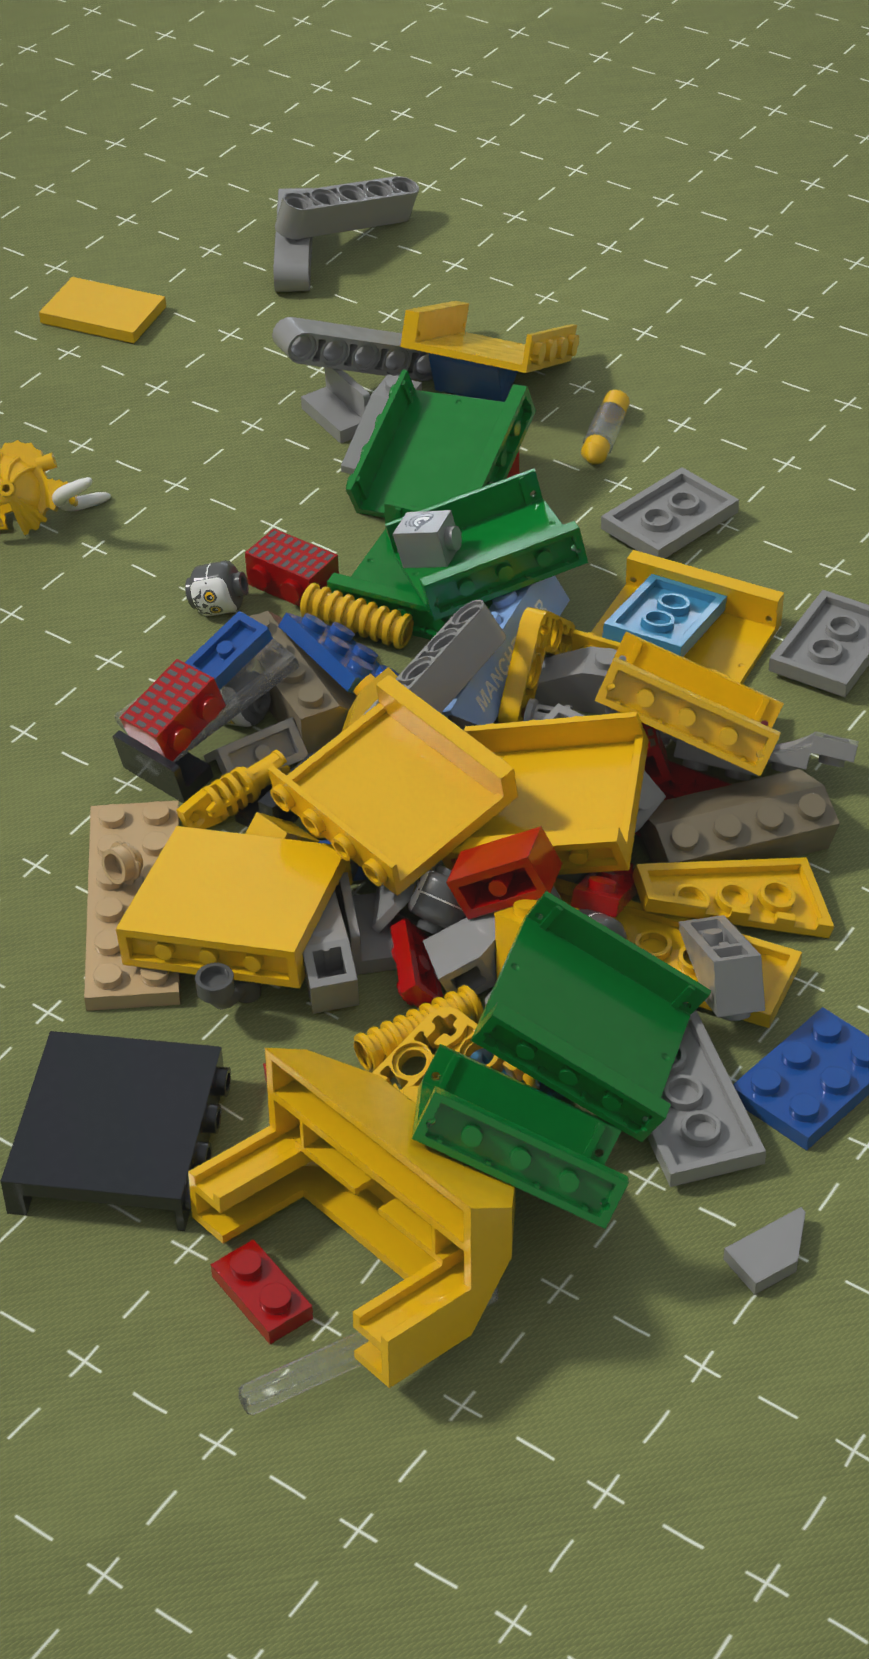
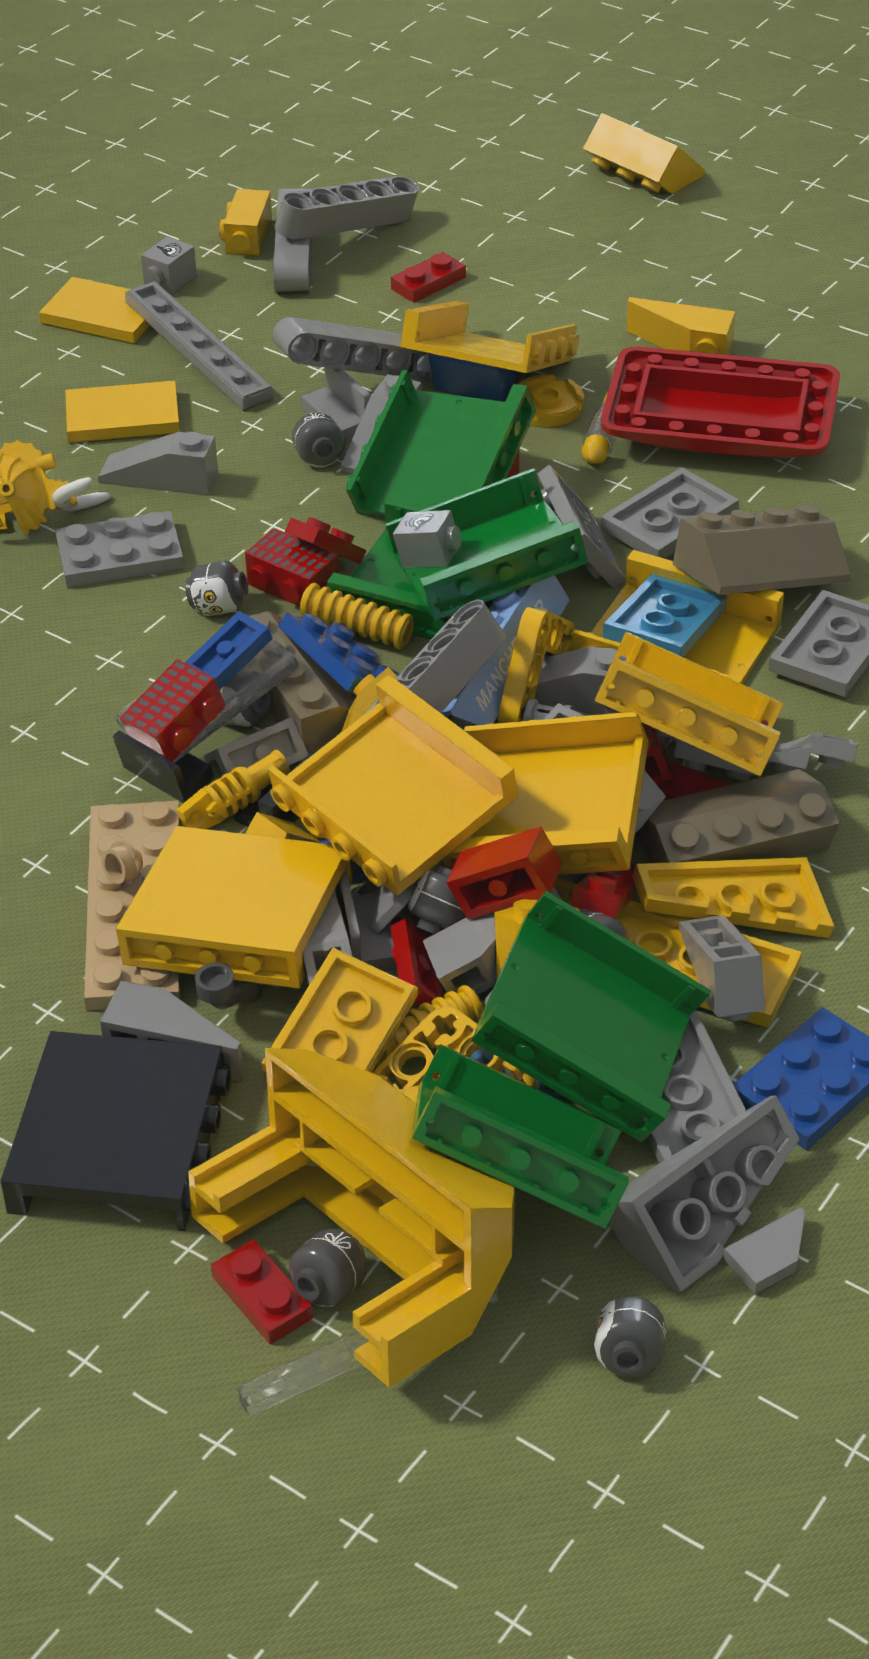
(119, 549): none -> light grey plate
(121, 411): none -> yellow tile
(158, 1015): none -> light grey slope
(169, 264): none -> light grey brick
(171, 463): none -> light grey slope
(199, 345): none -> light grey tile
(246, 222): none -> yellow brick
(317, 533): none -> red plate
(318, 440): none -> dark grey head
(330, 1265): none -> dark grey head
(348, 1012): none -> yellow tile
(428, 277): none -> red plate
(554, 400): none -> yellow tile
(571, 508): none -> light grey plate
(630, 1331): none -> dark grey head
(641, 156): none -> yellow slope
(681, 326): none -> yellow slope
(694, 1200): none -> light grey wedge
(721, 403): none -> red wedge
(761, 550): none -> dark tan slope

